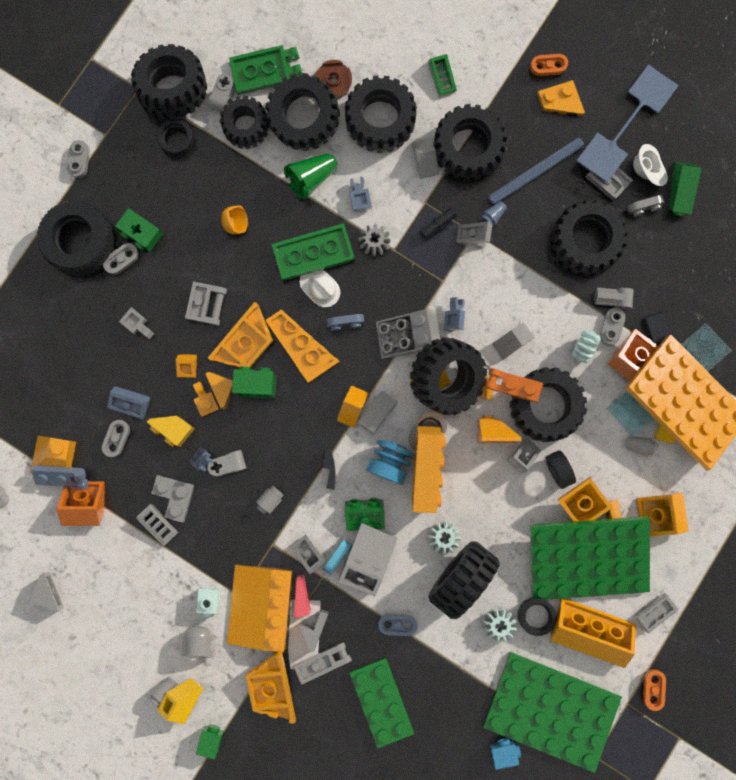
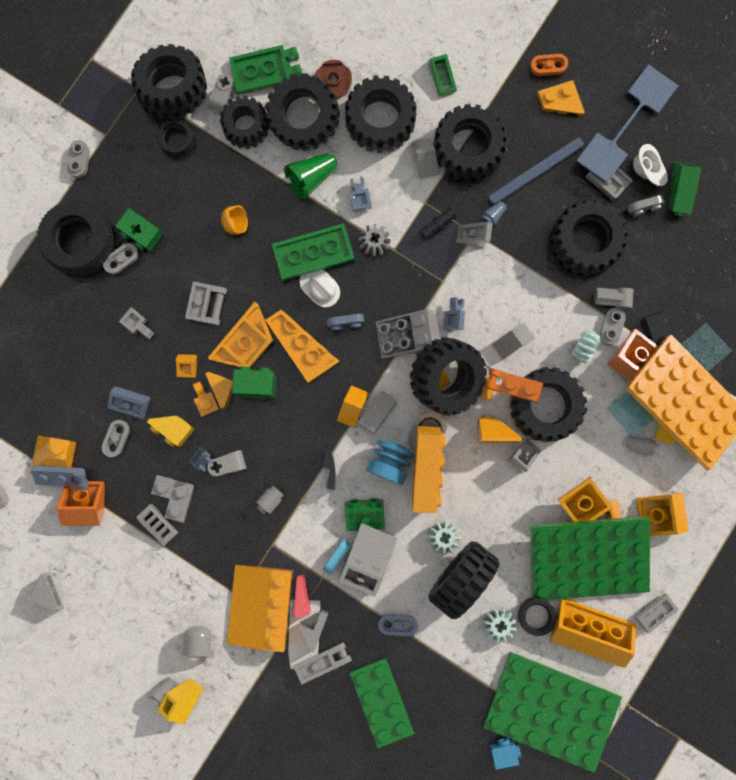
(208, 601): light aqua brick -> none
(210, 741): green brick -> none
(270, 688): light orange wing -> none
(308, 554): light grey slope -> none
(560, 469): black tyre -> none
(655, 689): orange plate -> none

